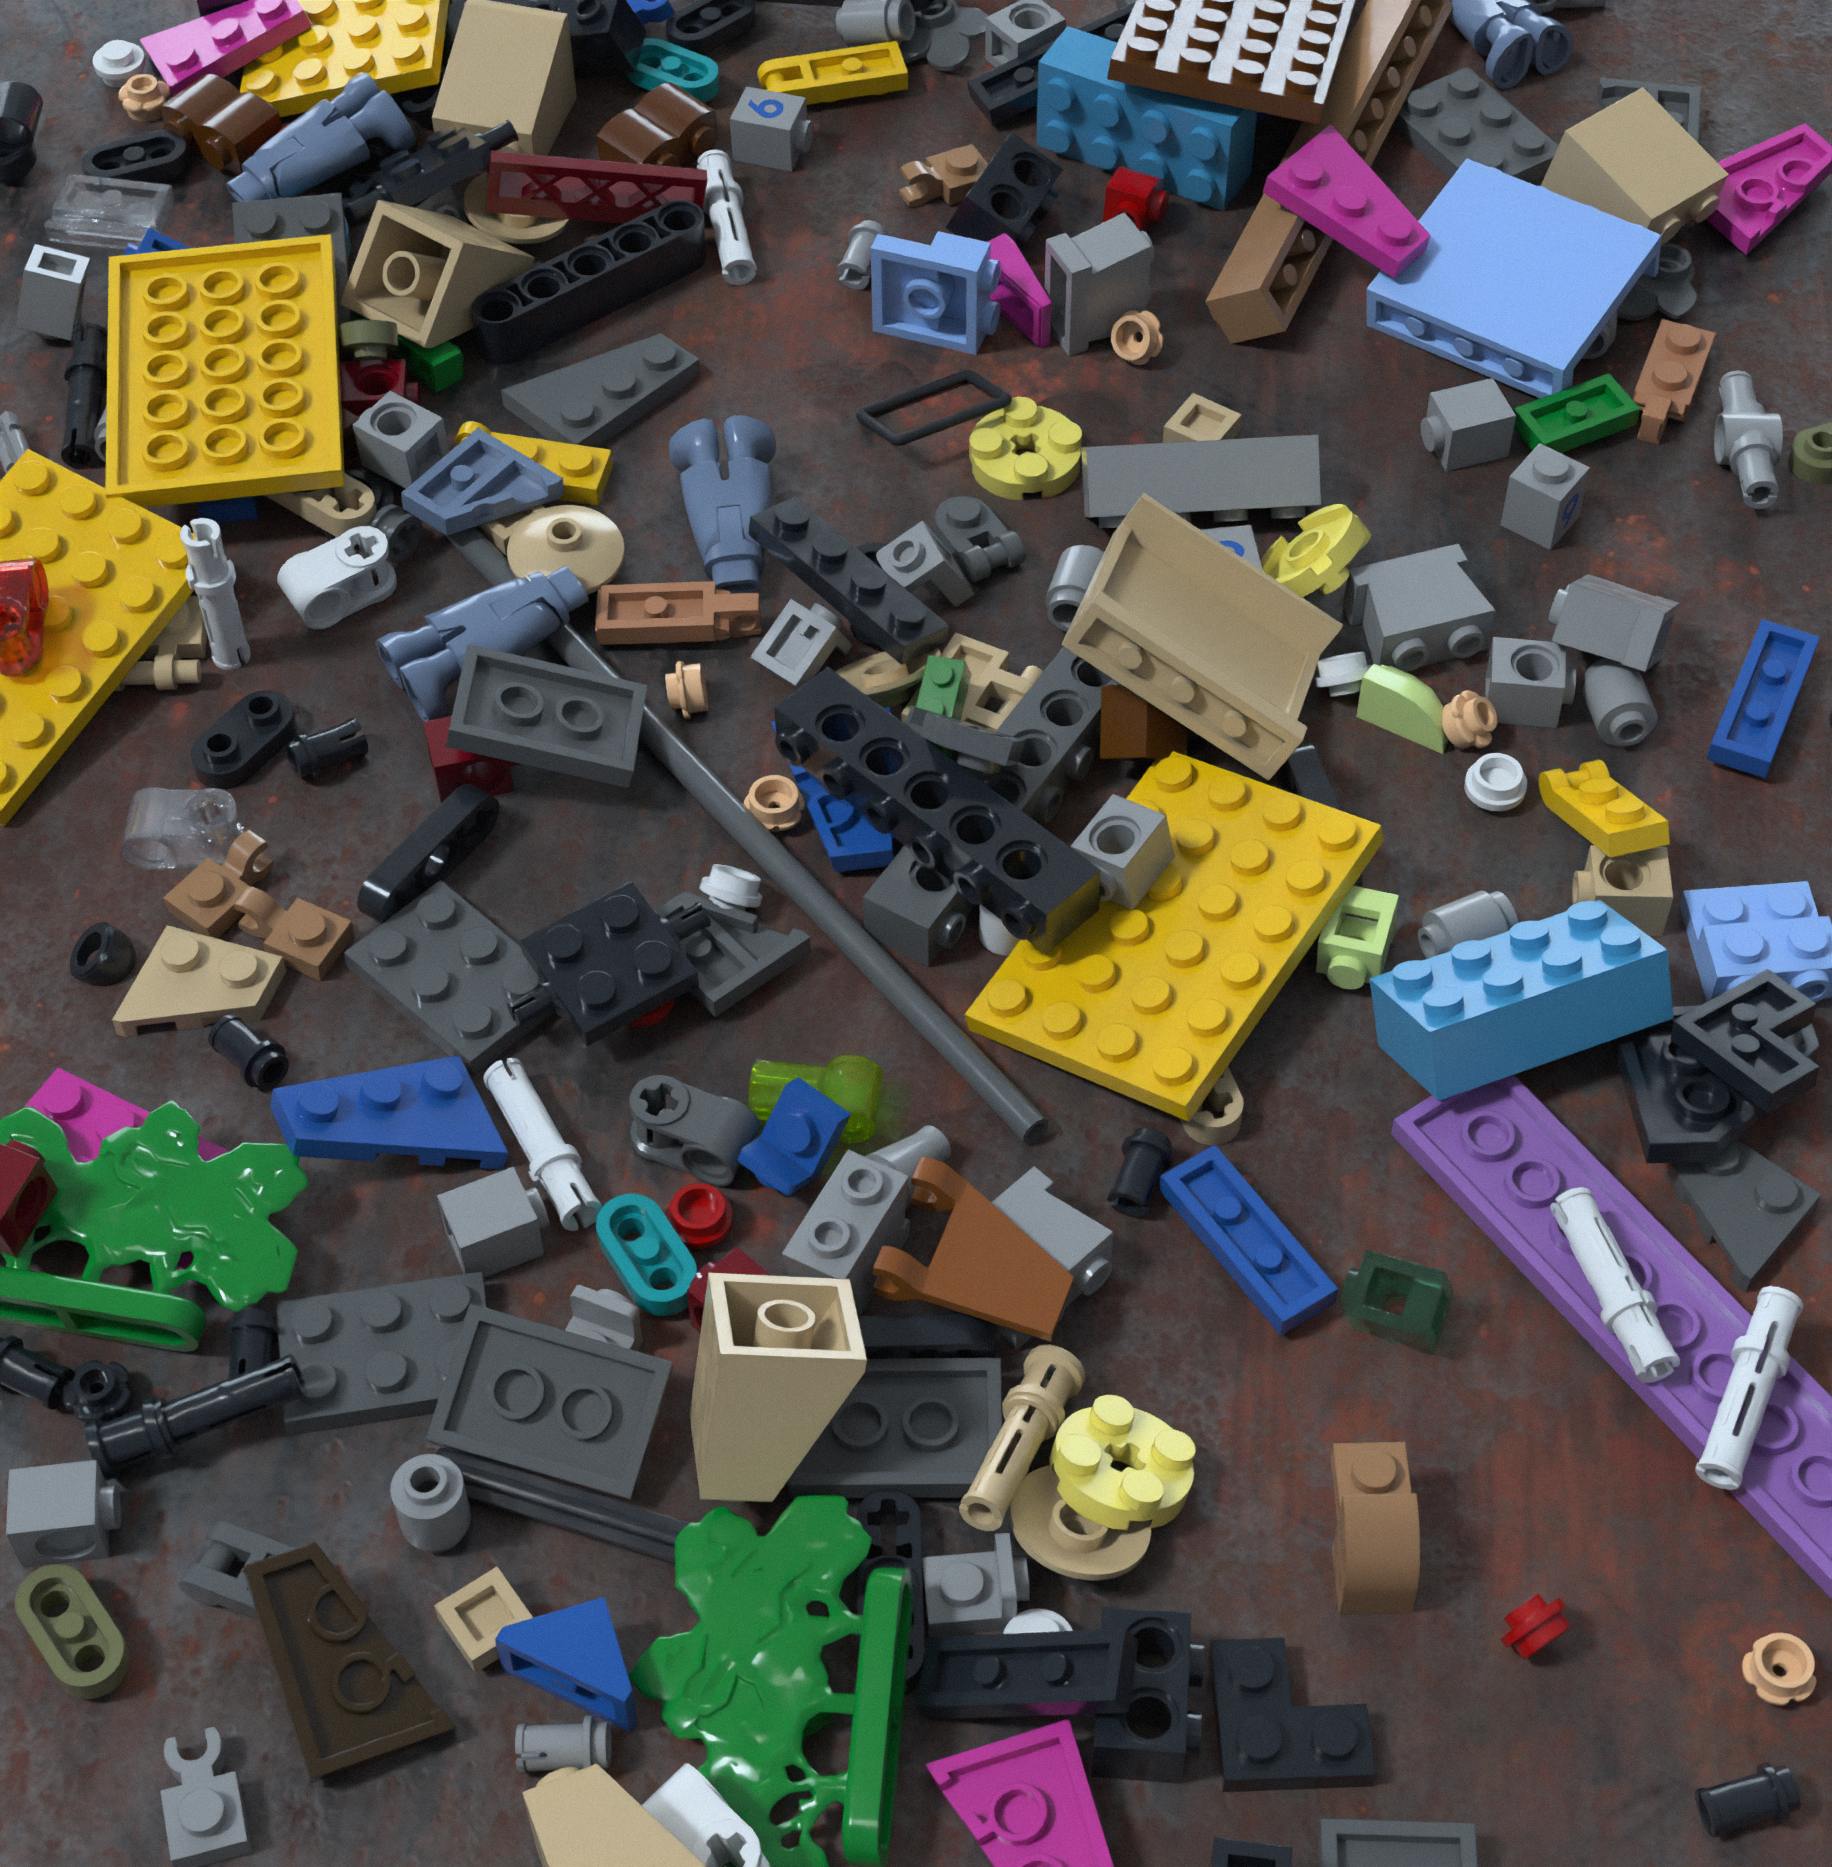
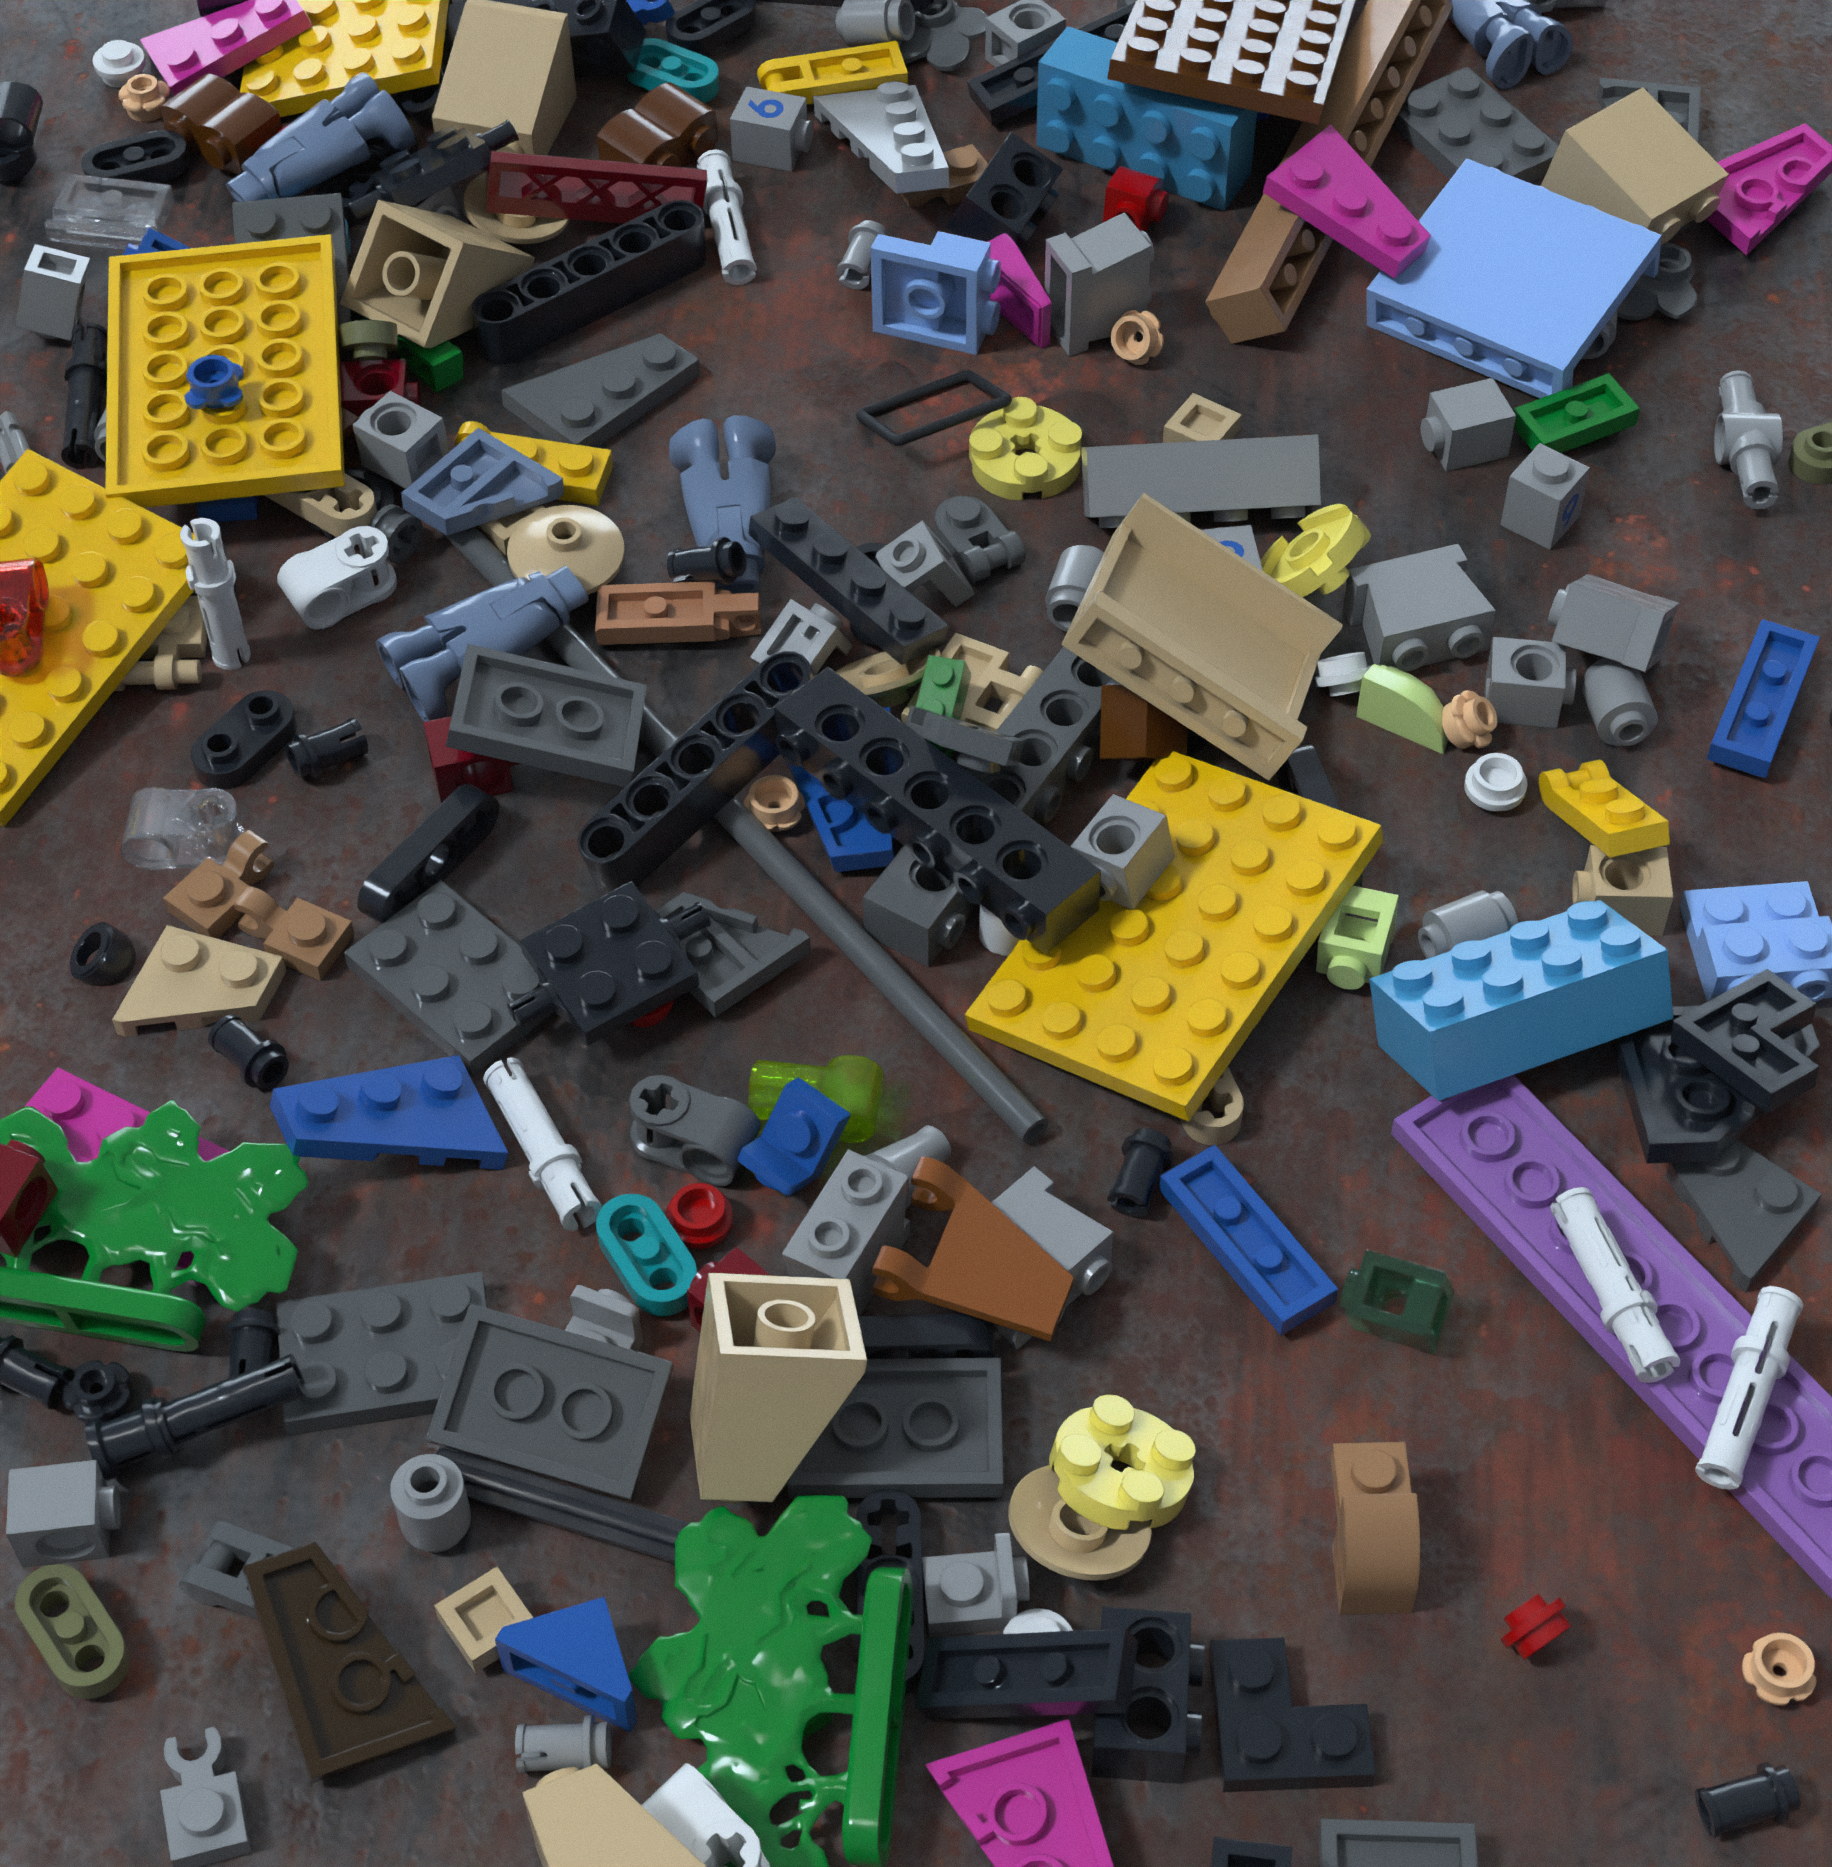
(214, 383): none -> blue plate
(493, 1223): light grey brick -> none
(676, 787): none -> black beam
(687, 689): light nougat plate -> none
(719, 561): none -> black pin
(732, 887): white plate -> none
(891, 132): none -> light grey wing
(993, 1492): tan pin -> none
(1671, 376): nougat hinge -> none

